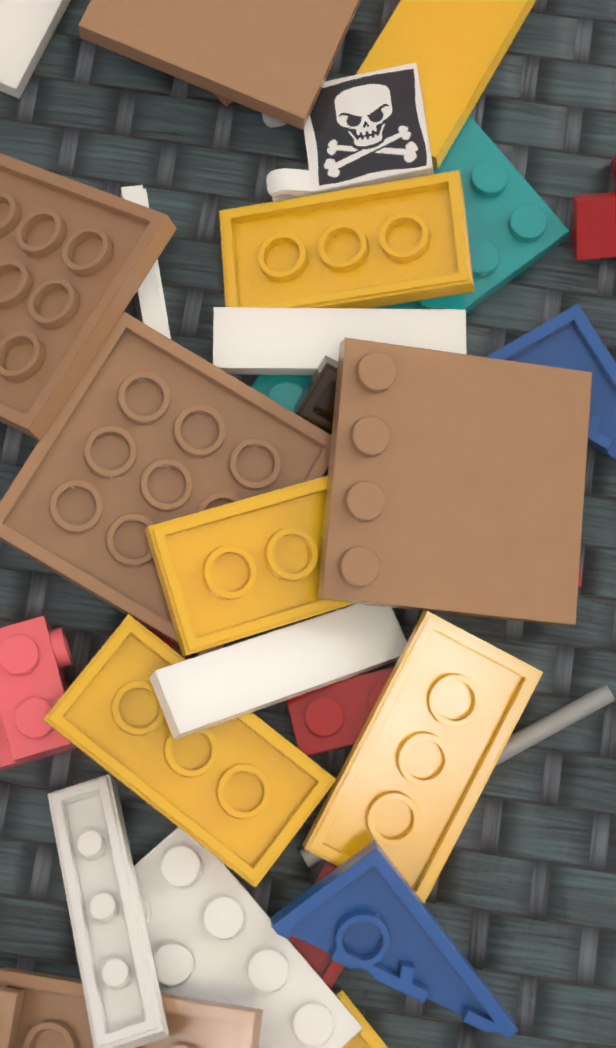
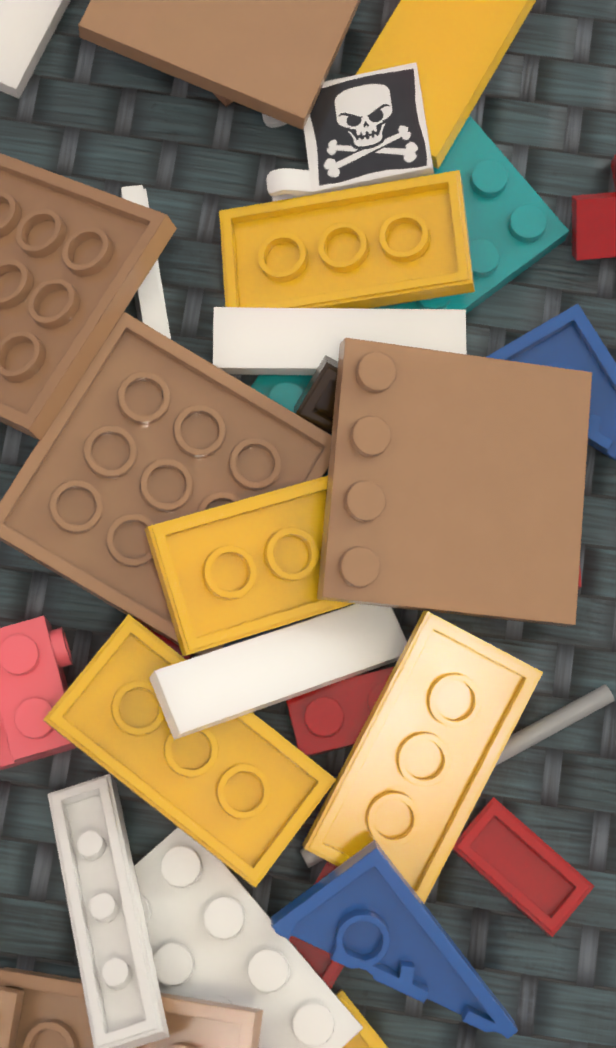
(522, 867): none -> red tile

